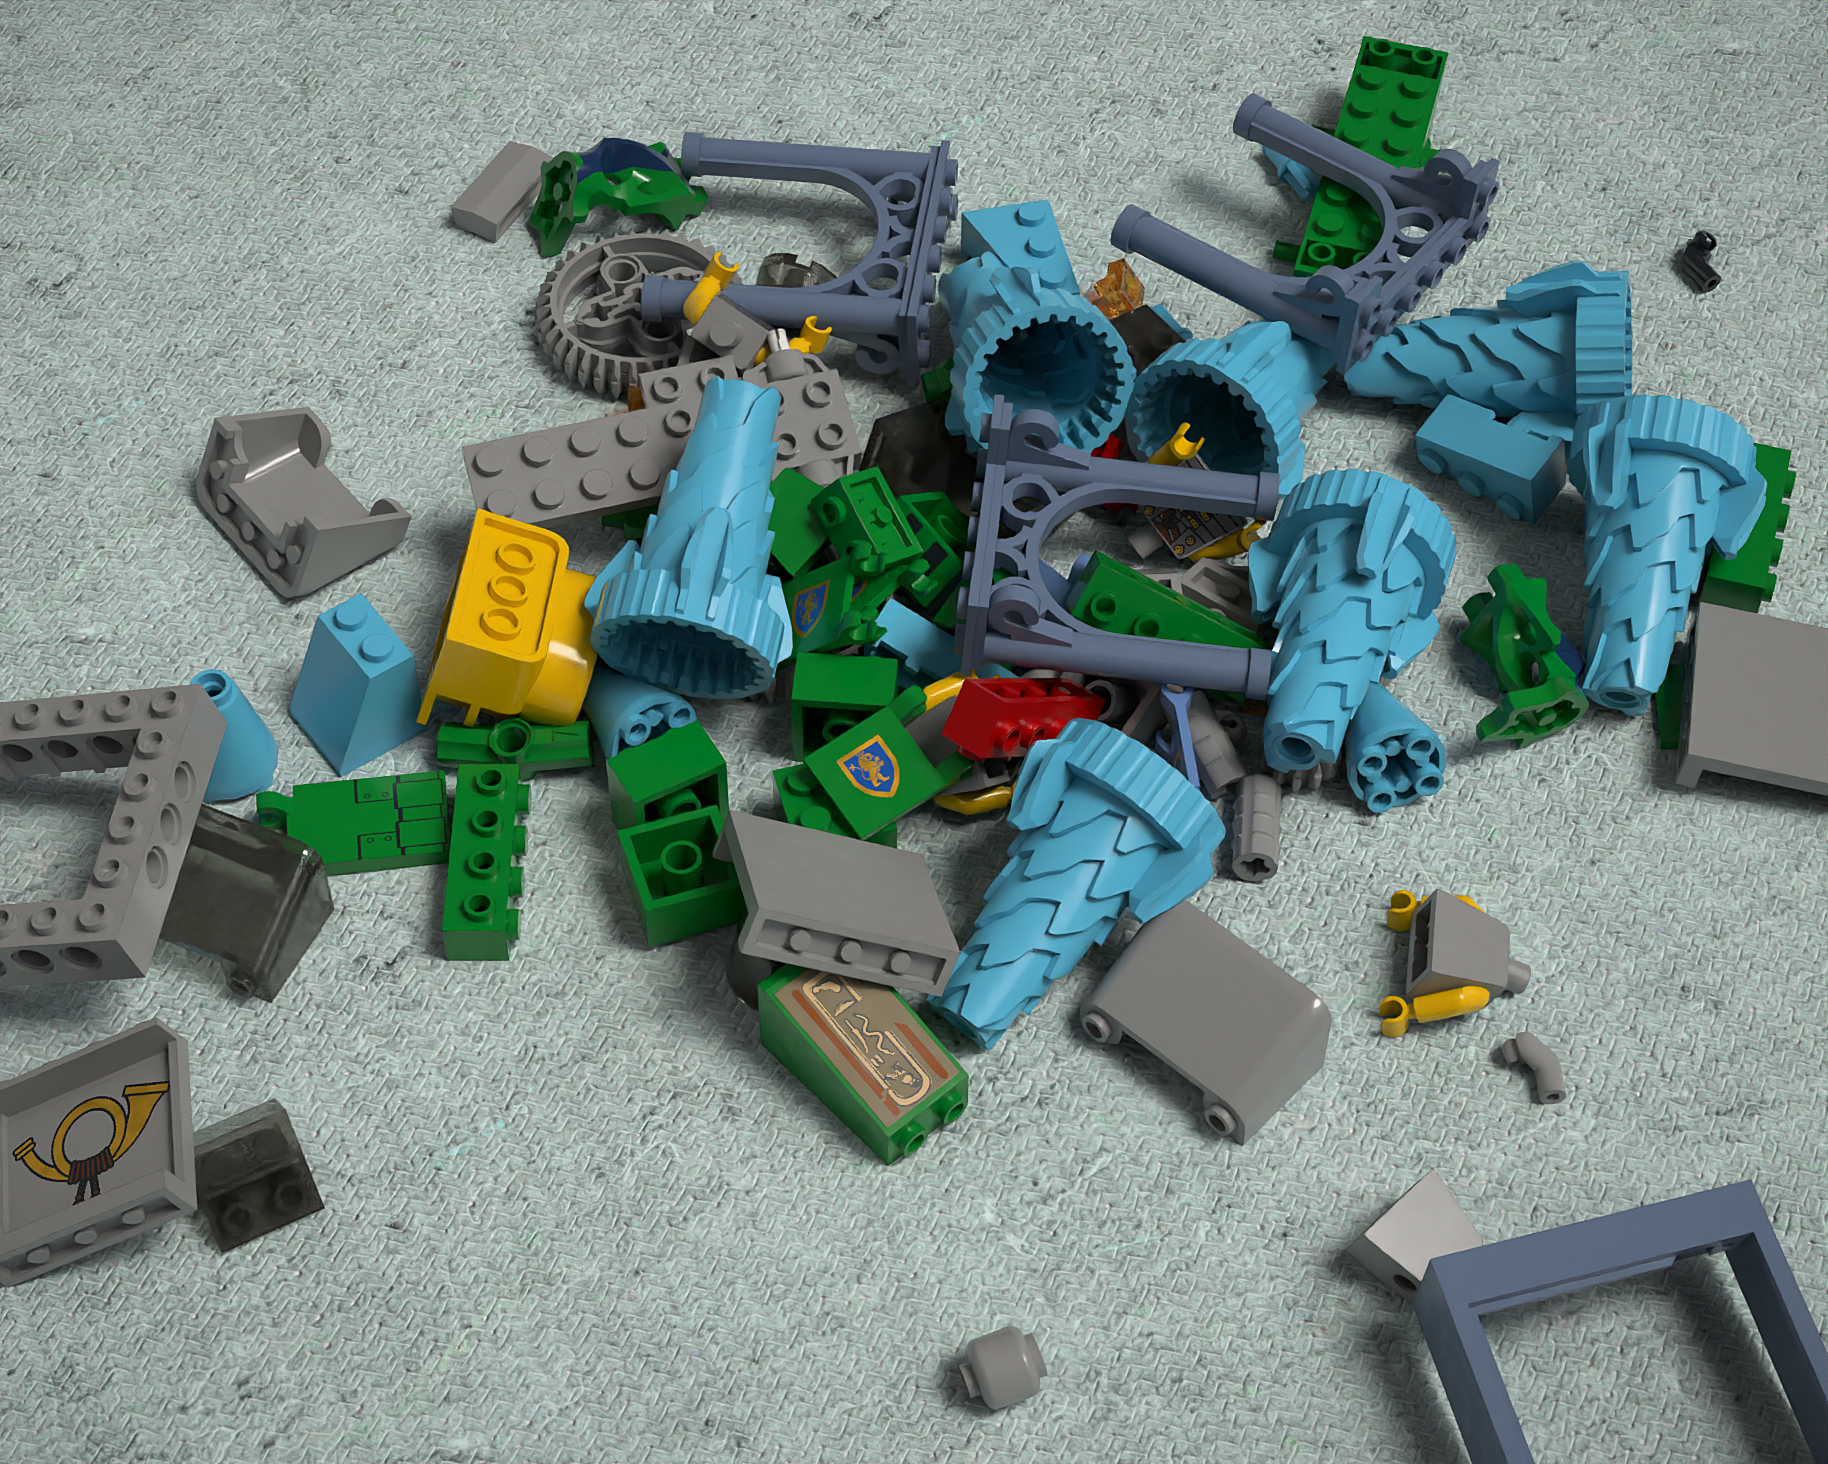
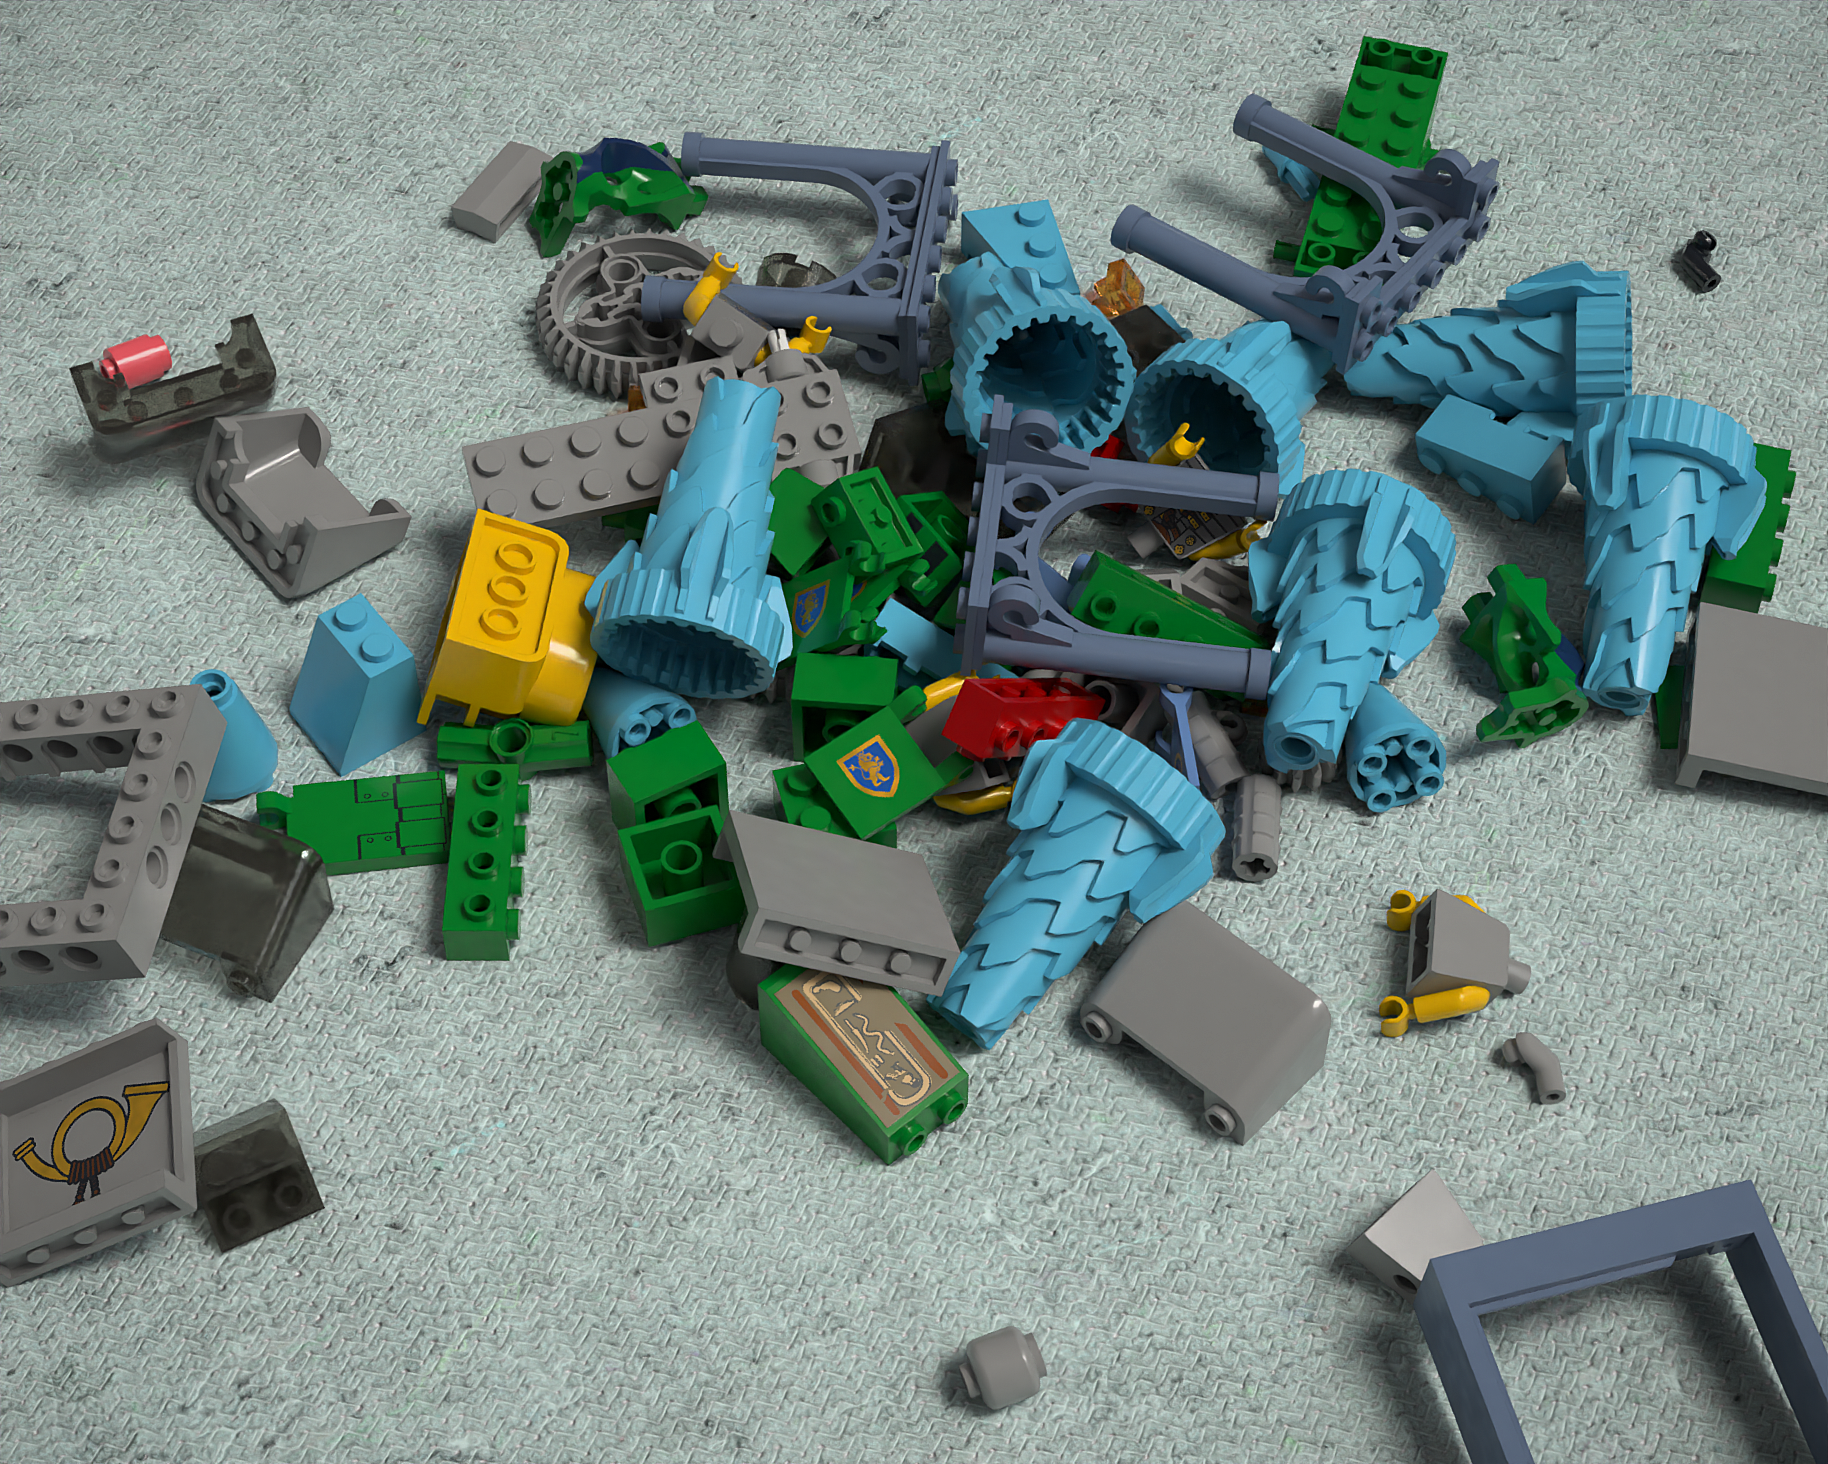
(138, 359): none -> coral brick
(180, 409): none -> clear smoke windscreen

